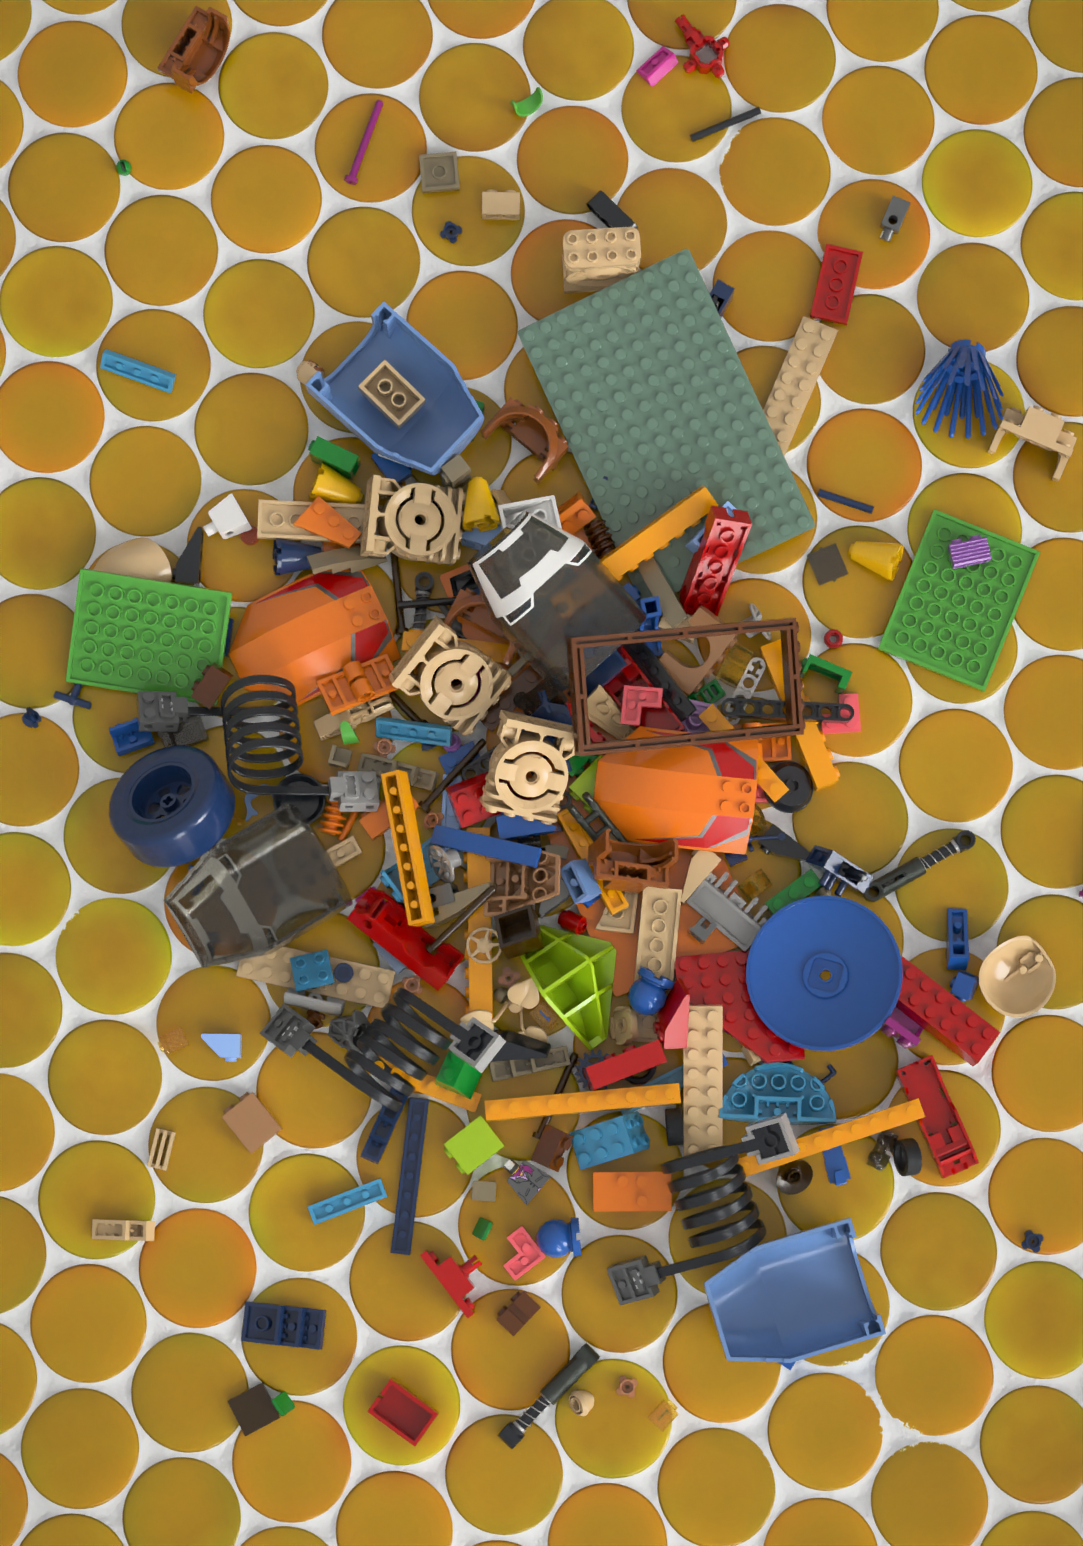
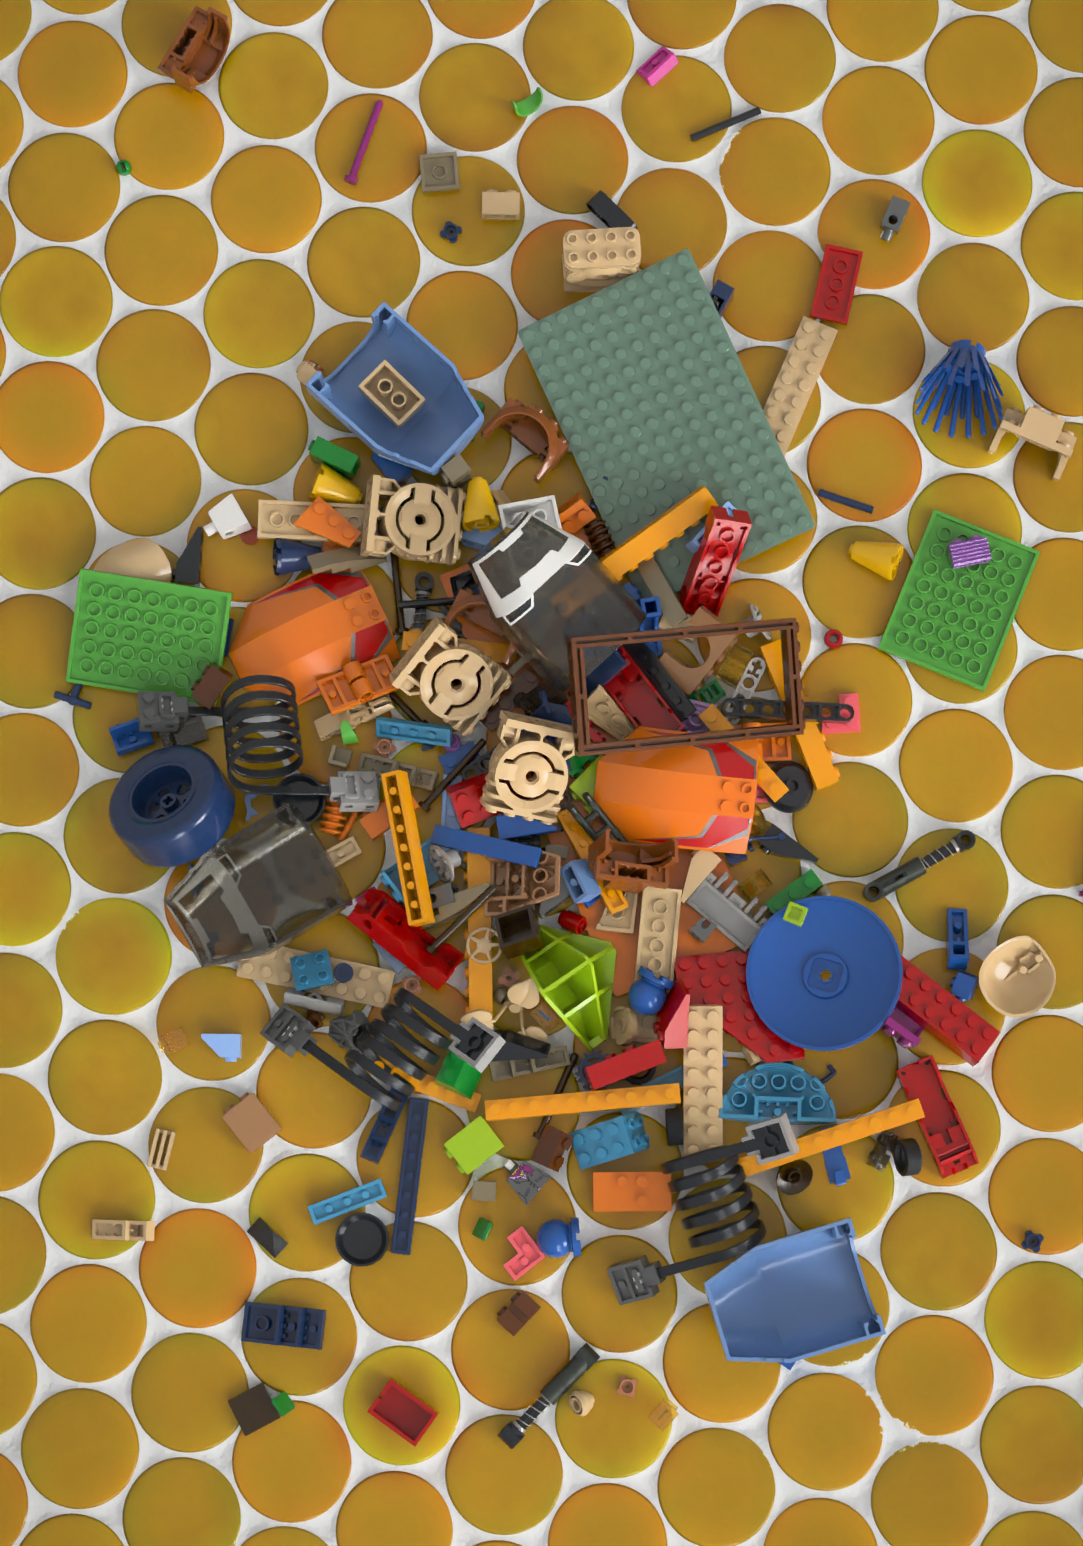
(31, 718): dark blue plate -> none
(137, 371): dark azure plate -> none
(267, 1237): none -> black slope
(362, 1239): none -> black piece
(430, 816): nougat plate -> none
(454, 1278): red brick -> none
(634, 699): coral plate -> none
(696, 42): red piece -> none
(795, 914): none -> lime plate
(827, 564): clear smoke piece -> none
(827, 669): green panel -> none
(838, 869): dark blue piece -> none

